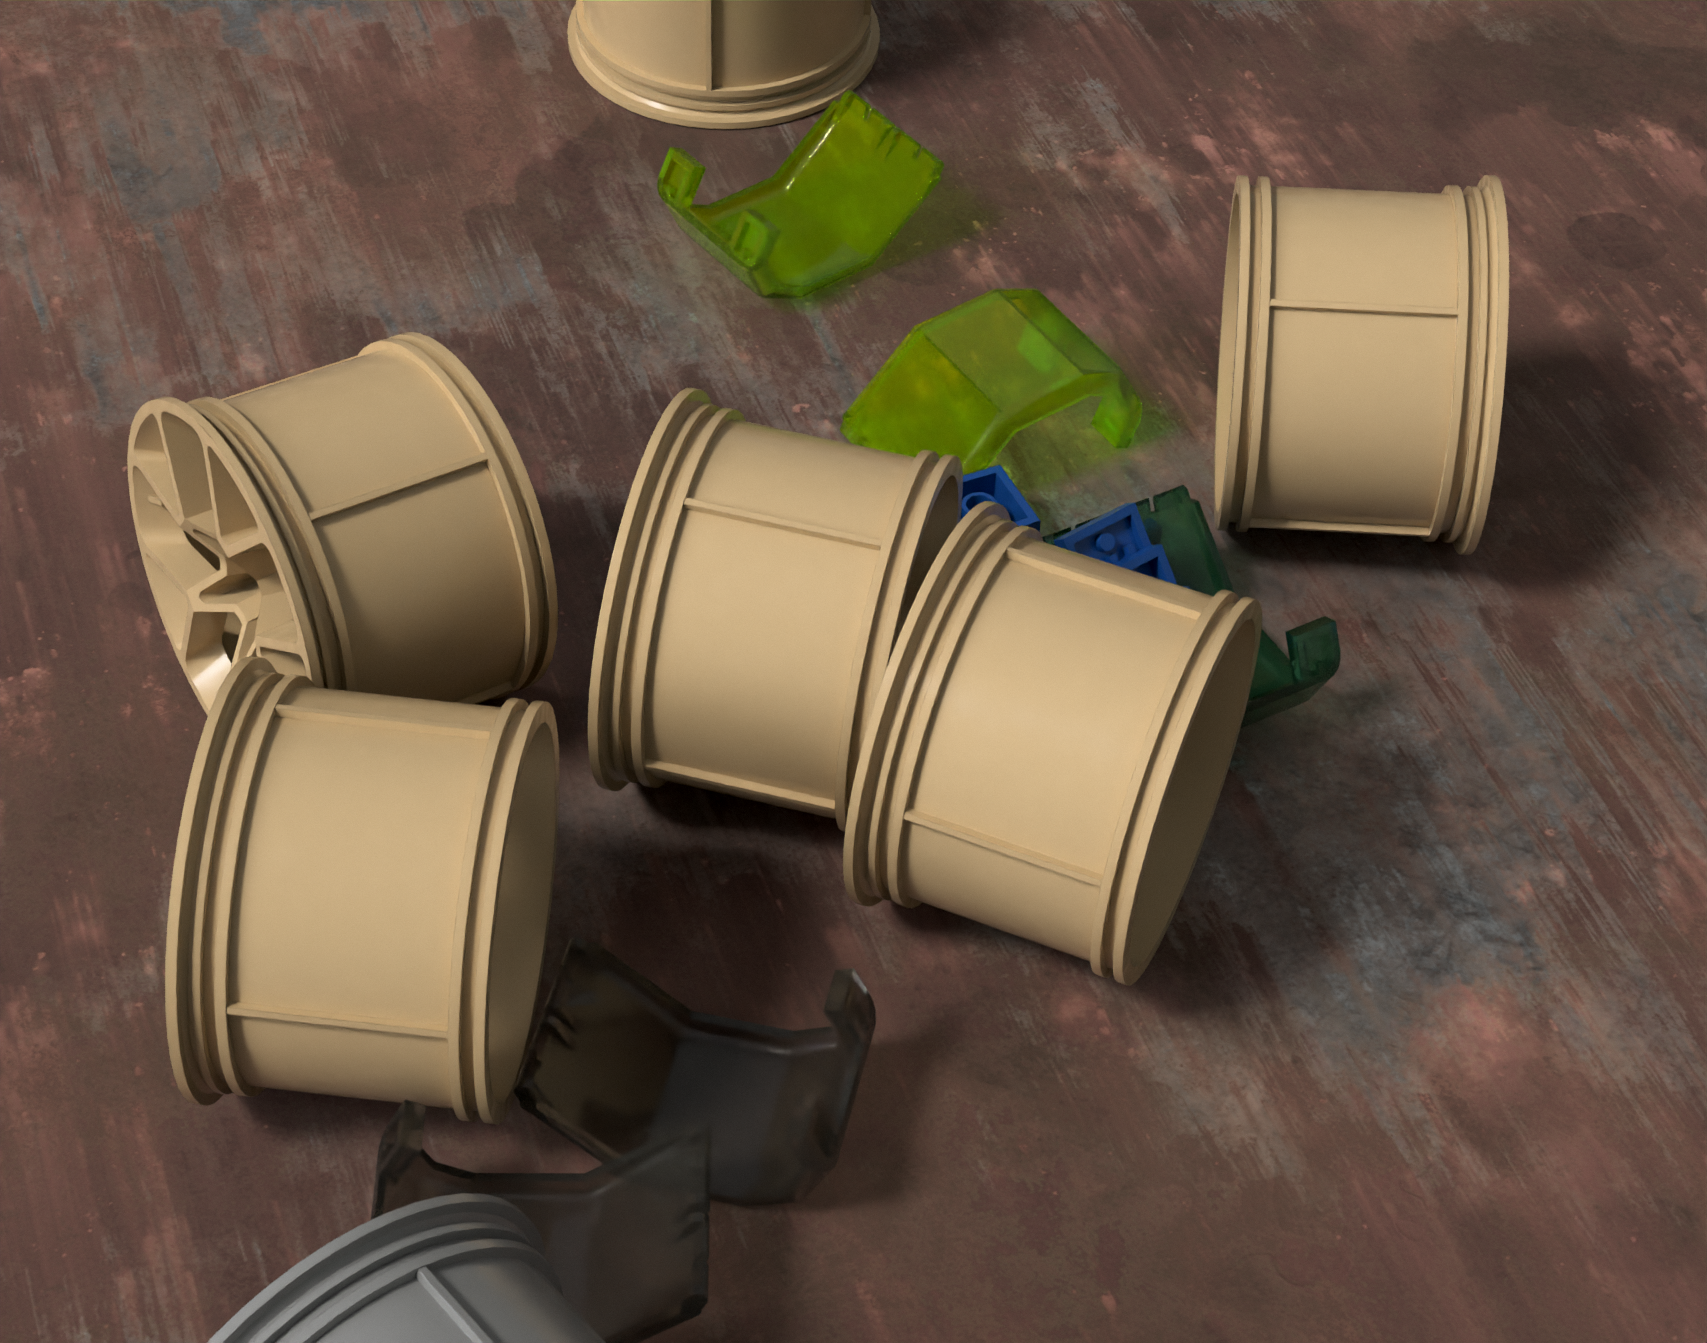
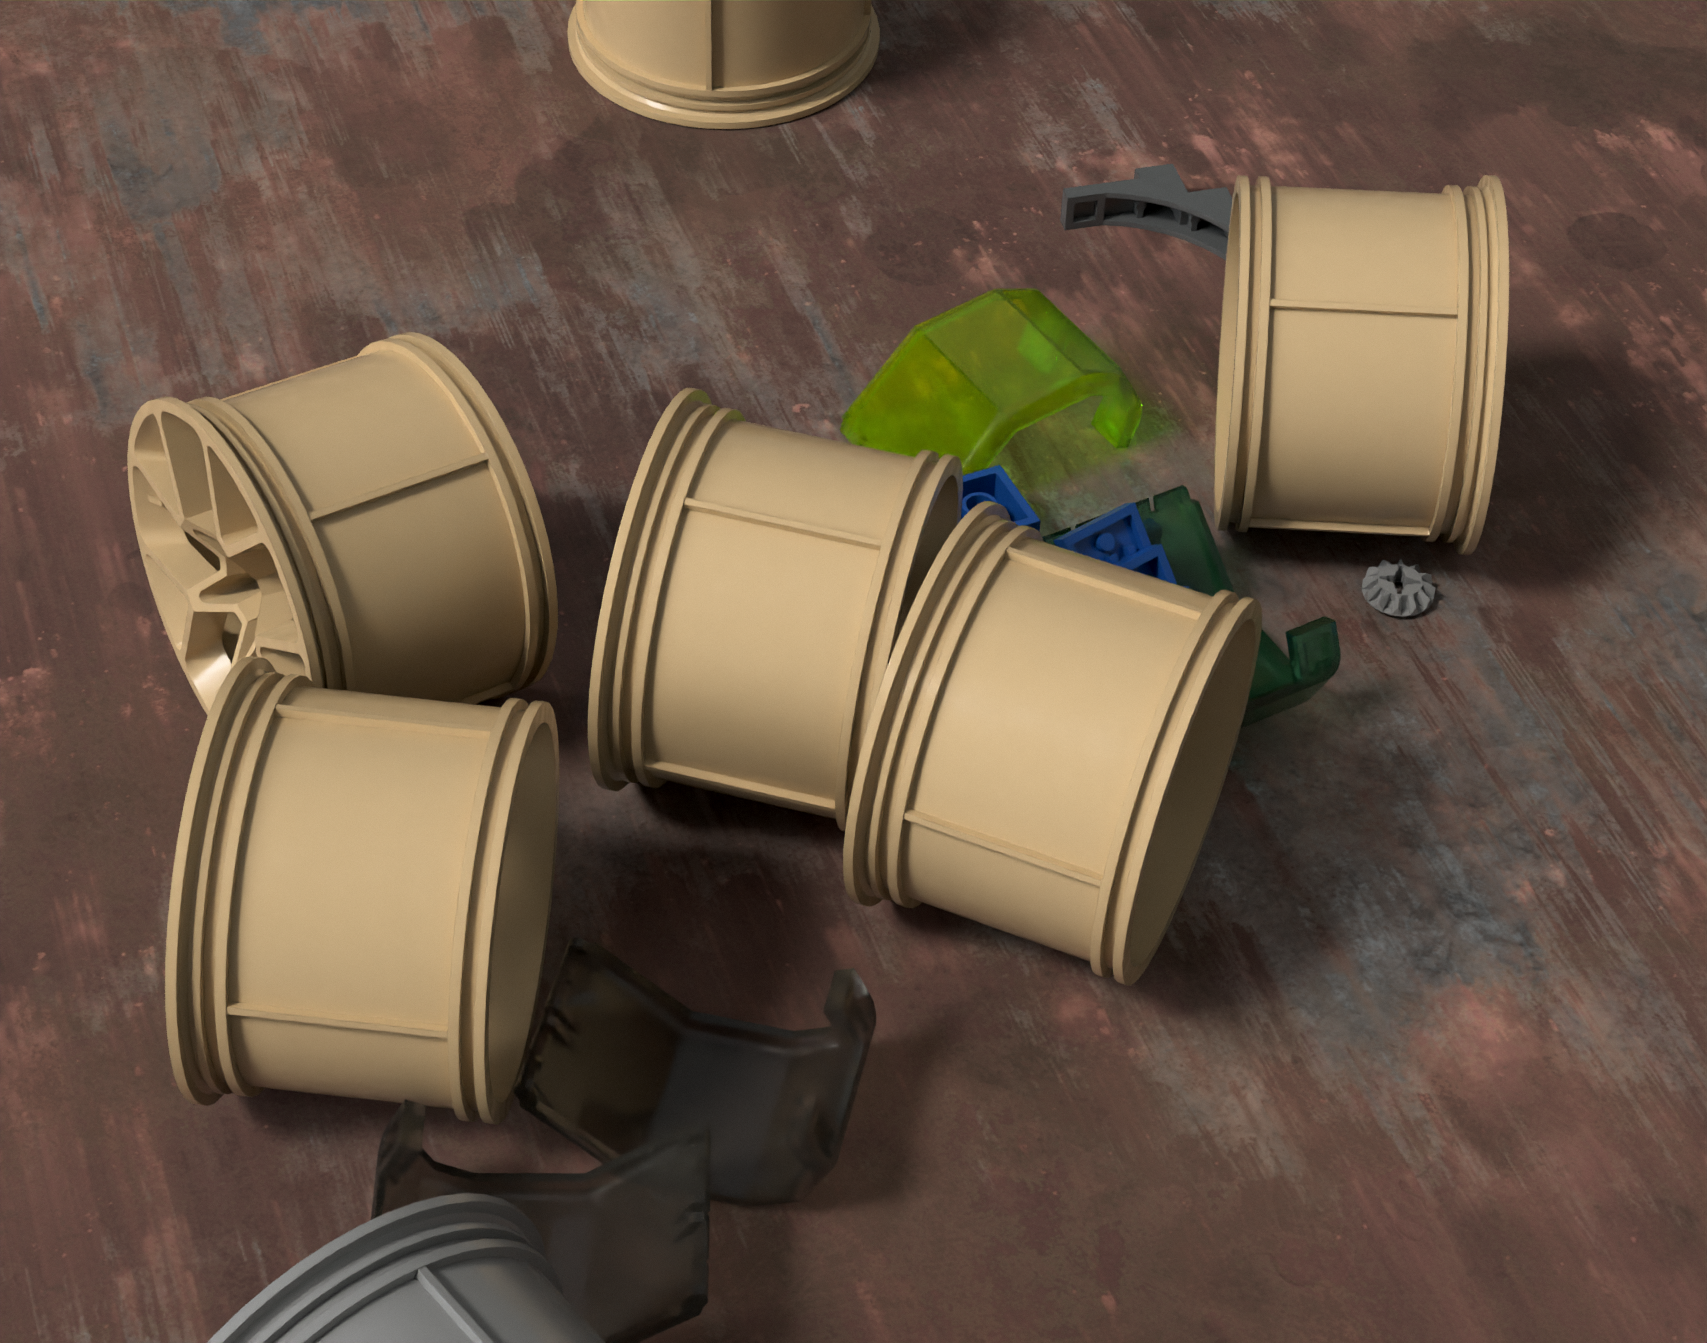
(821, 211): clear neon green windscreen -> none
(1153, 202): none -> dark grey arch
(1381, 593): none -> light grey gear

